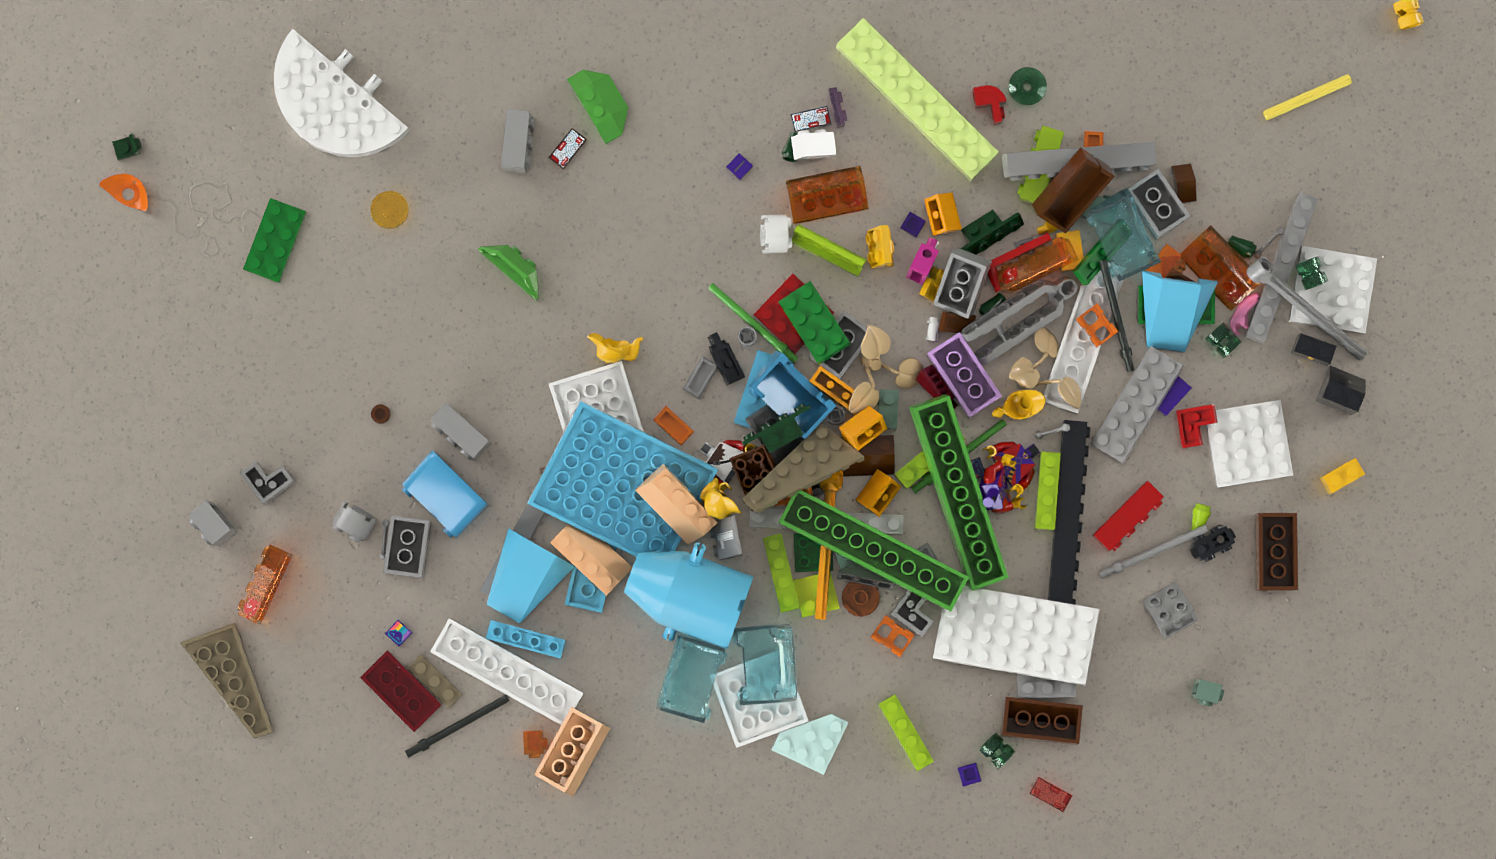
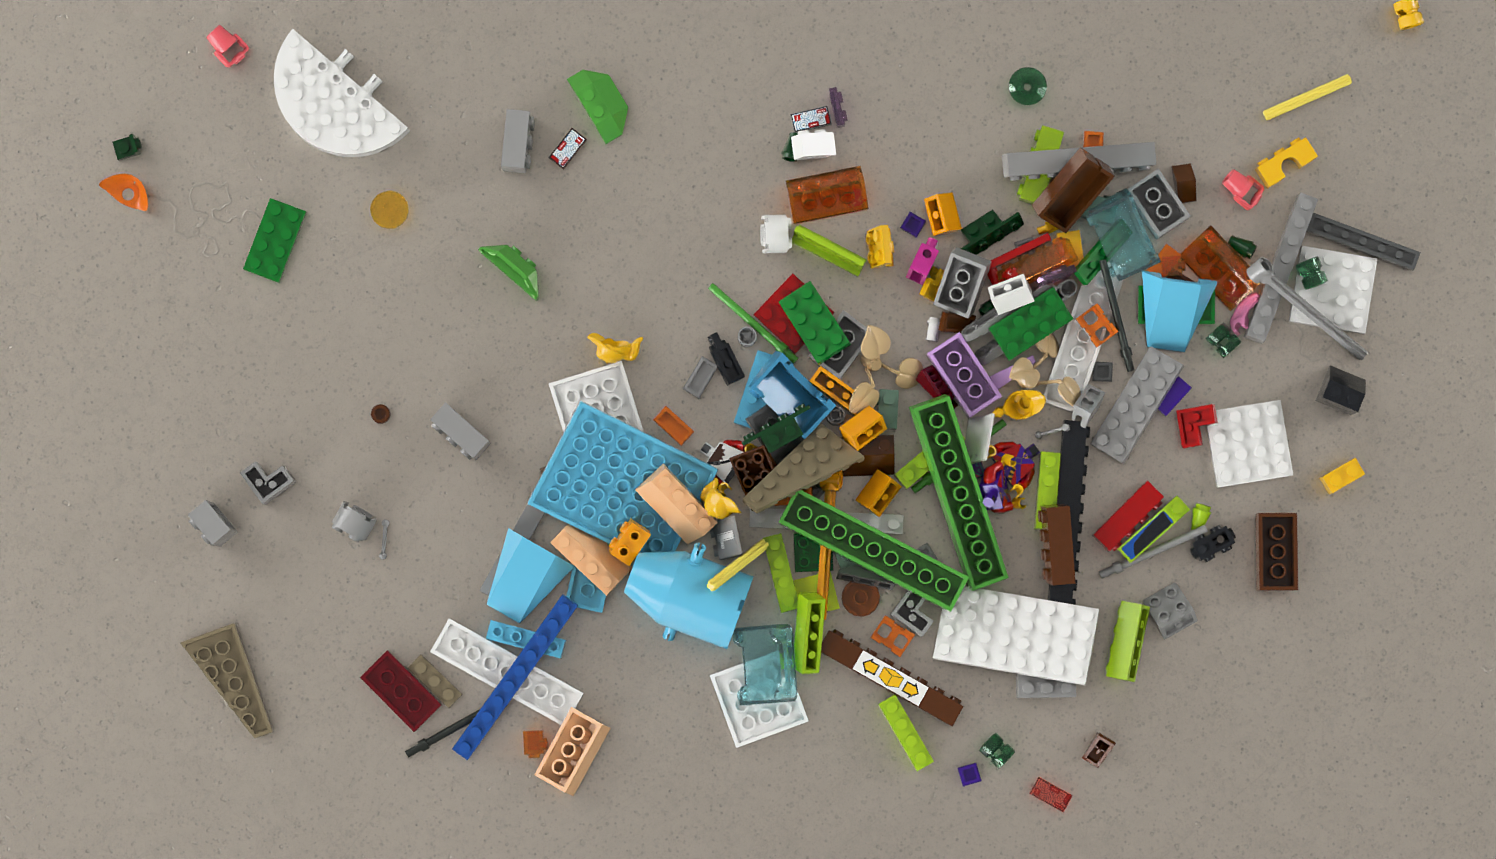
(222, 41): none -> coral piece
(265, 584): clear orange slope -> none
(398, 633): tile -> none
(407, 546): light grey brick -> none
(444, 494): dark azure windscreen -> none
(515, 677): none -> blue plate
(629, 541): none -> light orange brick
(690, 678): clear light blue windscreen -> none
(738, 564): none -> light yellow axle
(739, 166): dark purple tile -> none
(809, 632): none -> lime brick
(812, 742): light aqua plate -> none
(892, 679): none -> brick
(916, 99): yellowish green brick -> none
(978, 437): none -> white container
(990, 97): red brick -> none
(1002, 377): none -> lavender piece
(1011, 294): none -> white brick
(1030, 323): none -> green plate
(1041, 721): reddish brown slope -> none
(1048, 276): none -> plate
(1057, 544): none -> reddish brown brick
(1088, 404): none -> light grey hinge
(1098, 749): none -> reddish brown slope
(1102, 371): none -> dark grey tile
(1127, 641): none -> lime brick
(1153, 529): none -> slope
(1207, 692): sand green brick -> none
(1240, 185): none -> coral piece
(1279, 231): light grey hinge -> none
(1299, 152): none -> yellow arch
(1313, 349): black brick -> none
(1363, 241): none -> dark grey plate

